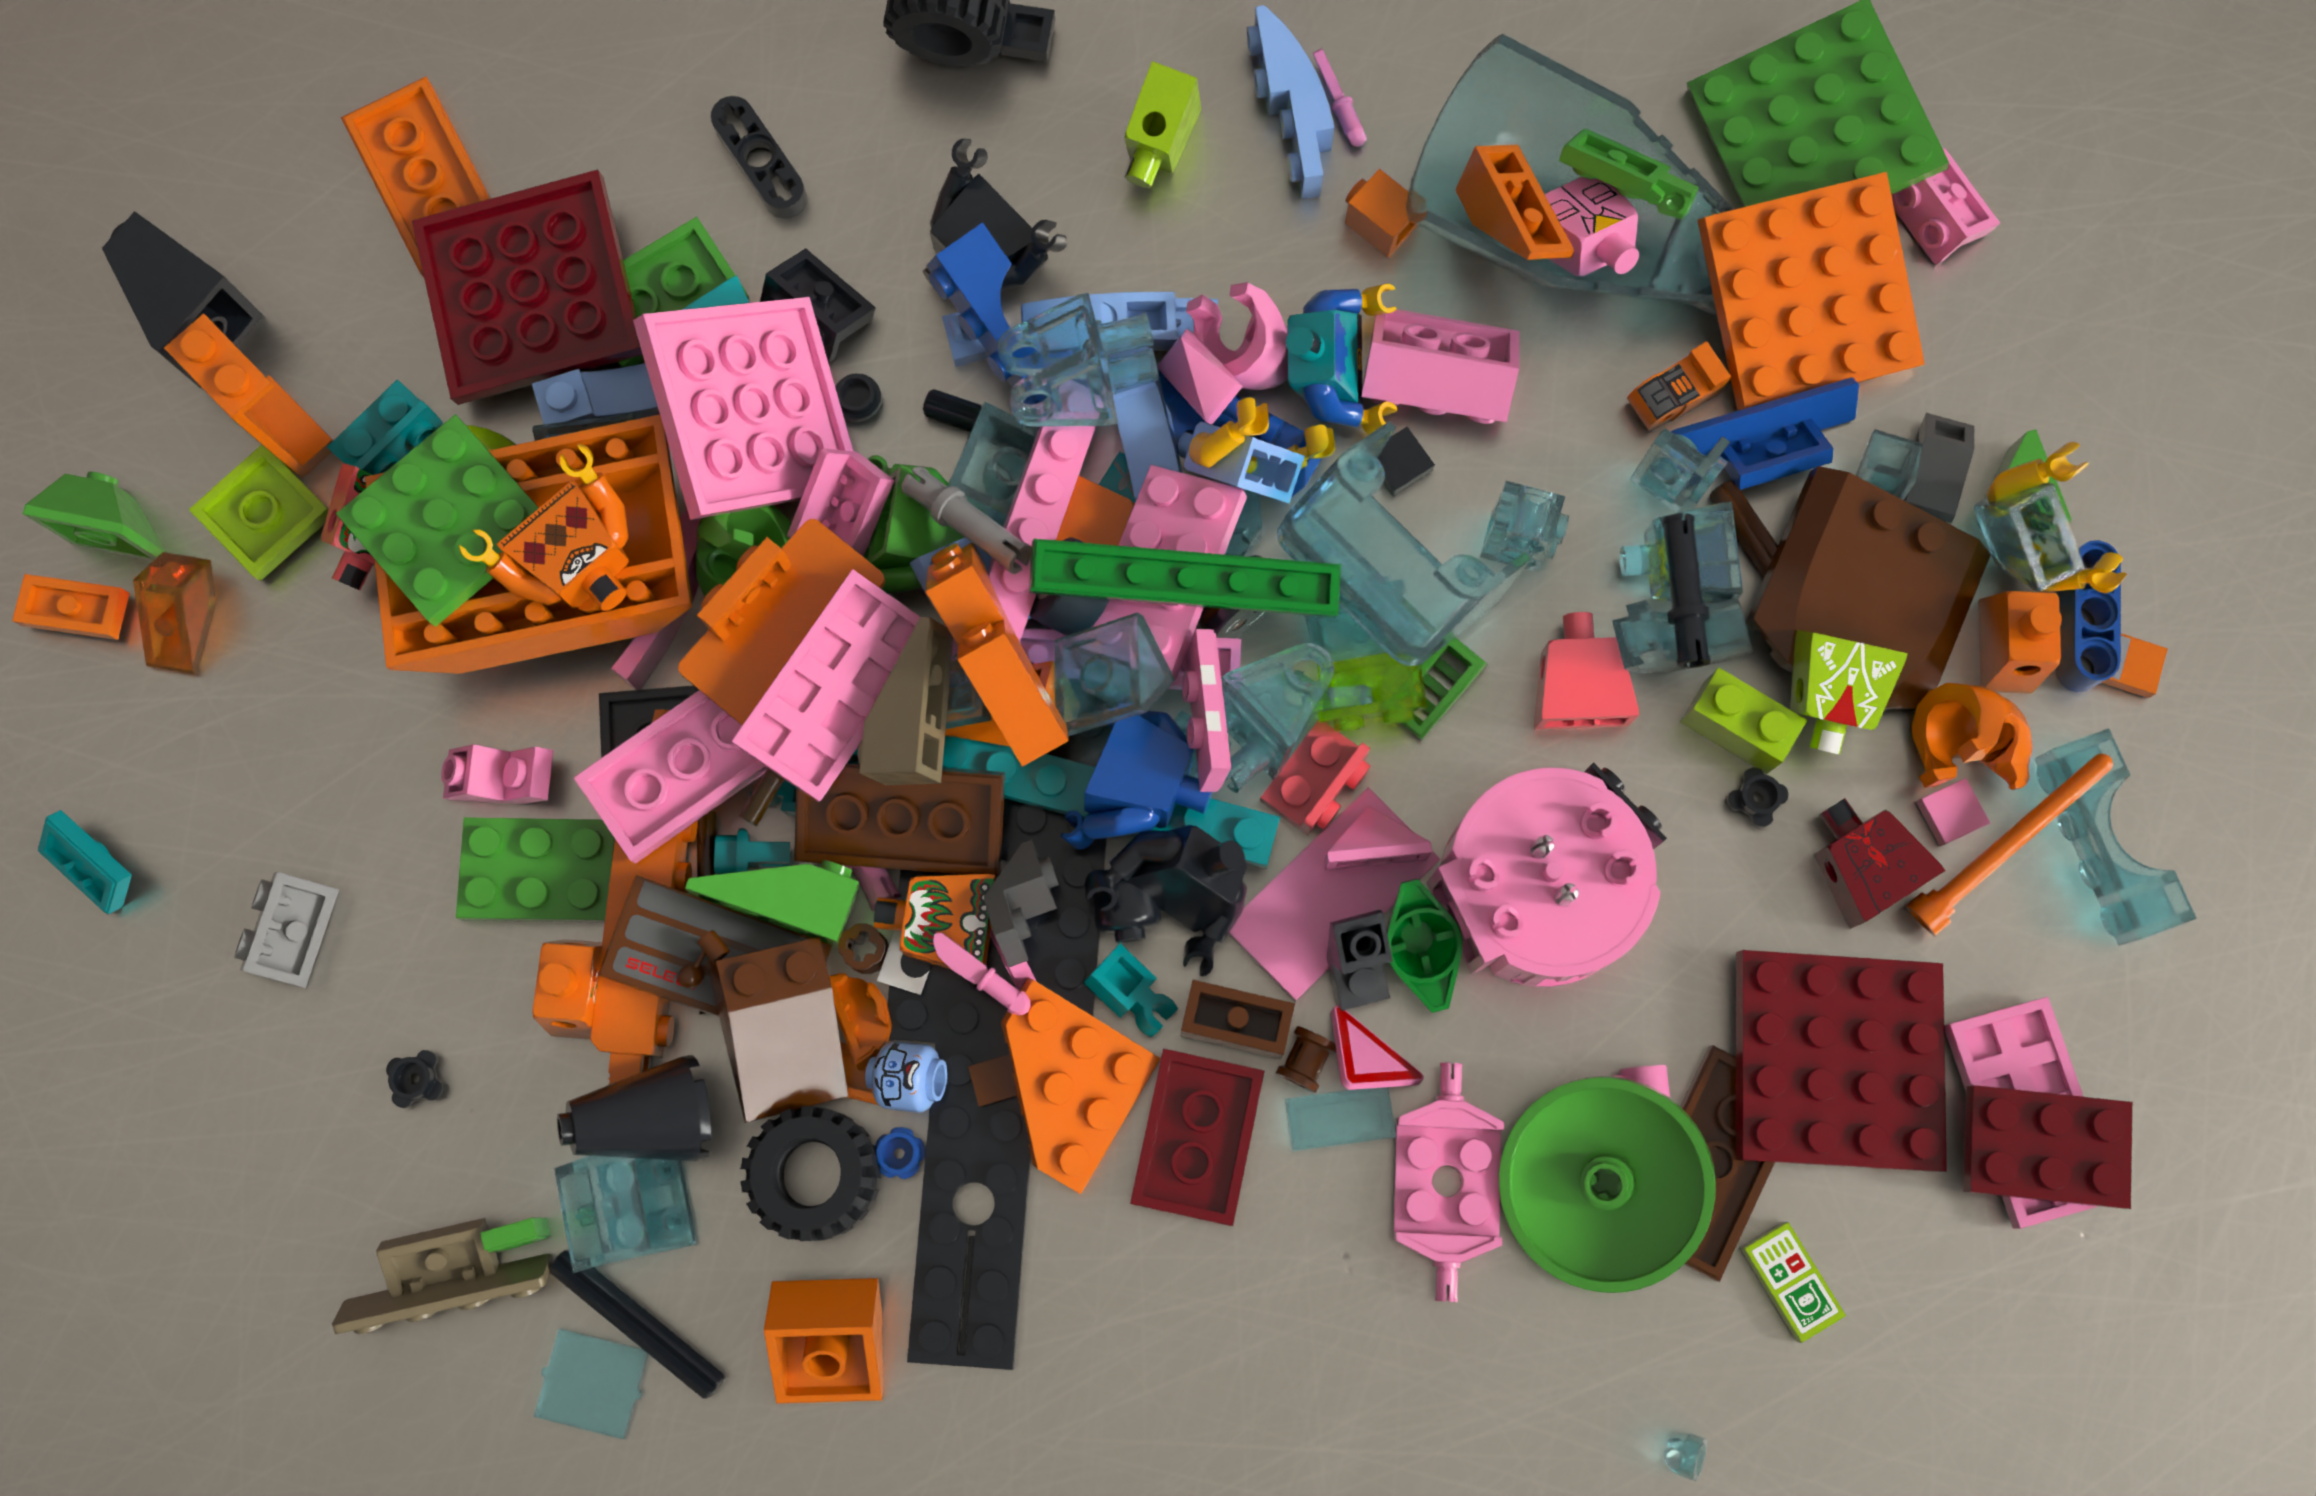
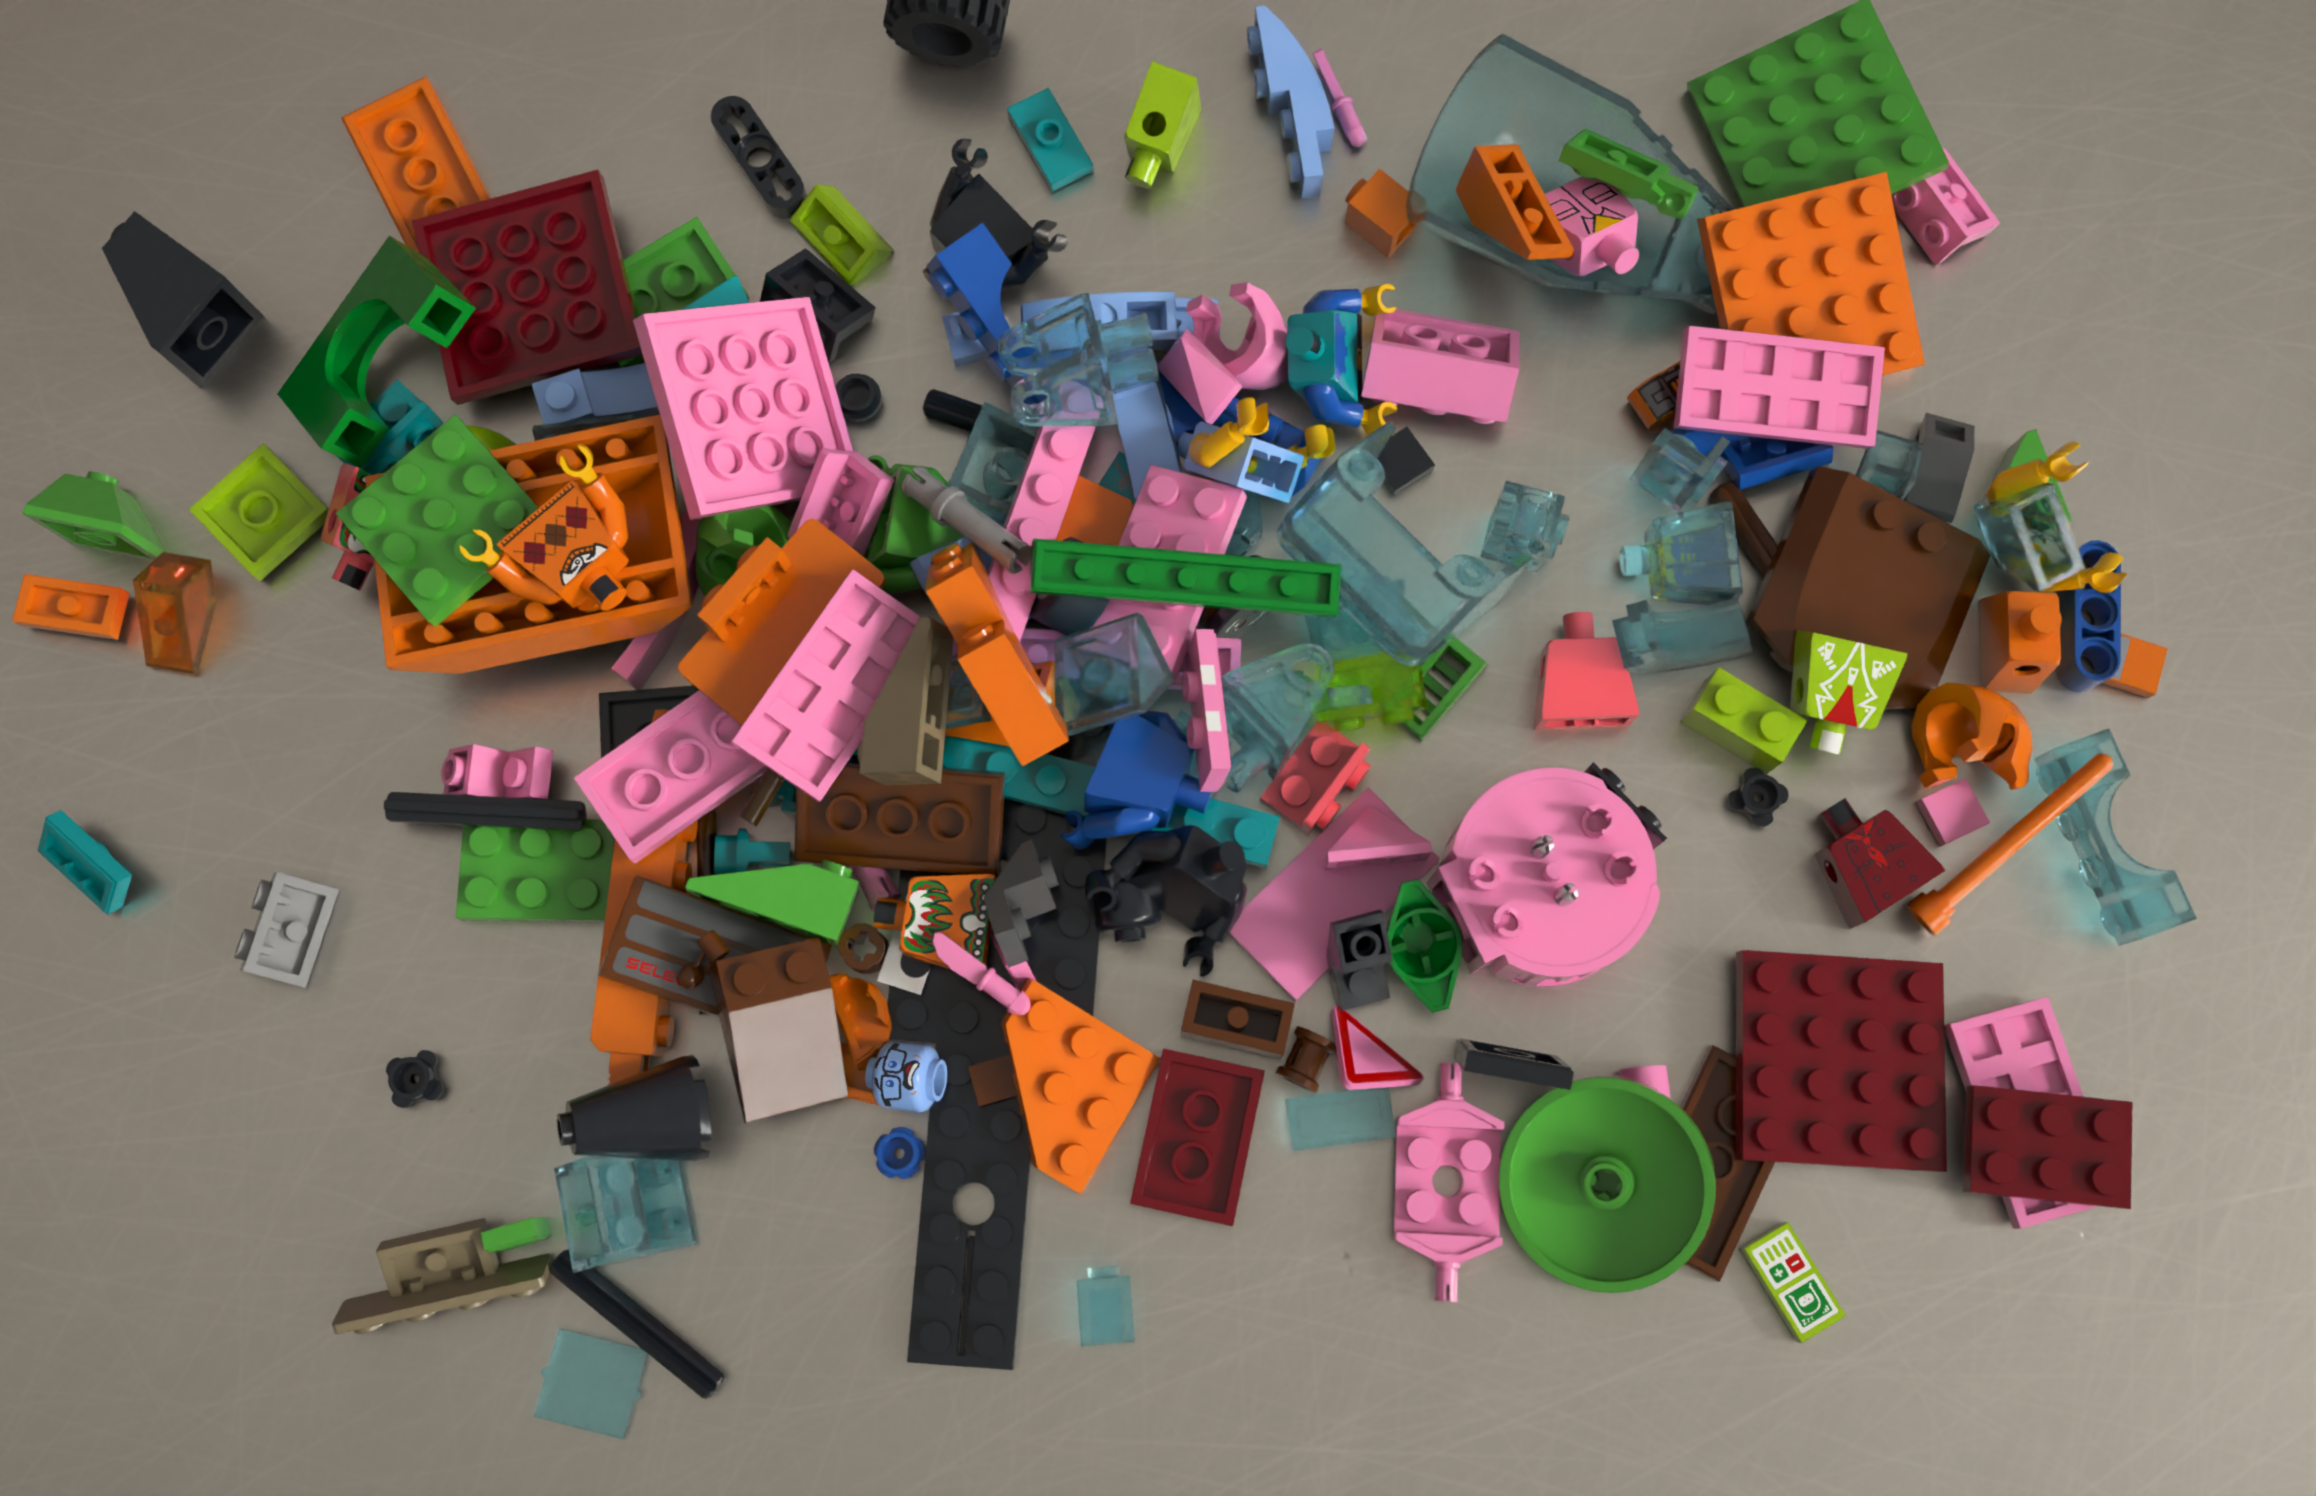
(250, 396): orange panel -> none
(330, 379): none -> green arch
(485, 811): none -> black axle
(567, 987): orange torso -> none
(766, 1174): black tyre -> none
(825, 1340): orange slope -> none
(840, 233): none -> lime slope
(1028, 32): black plate -> none
(1050, 139): none -> teal plate
(1105, 1307): none -> clear light blue brick
(1124, 986): teal plate -> none
(1513, 1063): none -> black tile
(1686, 1455): clear light blue hinge -> none
(1687, 609): black pin -> none
(1779, 387): none -> bright pink plate

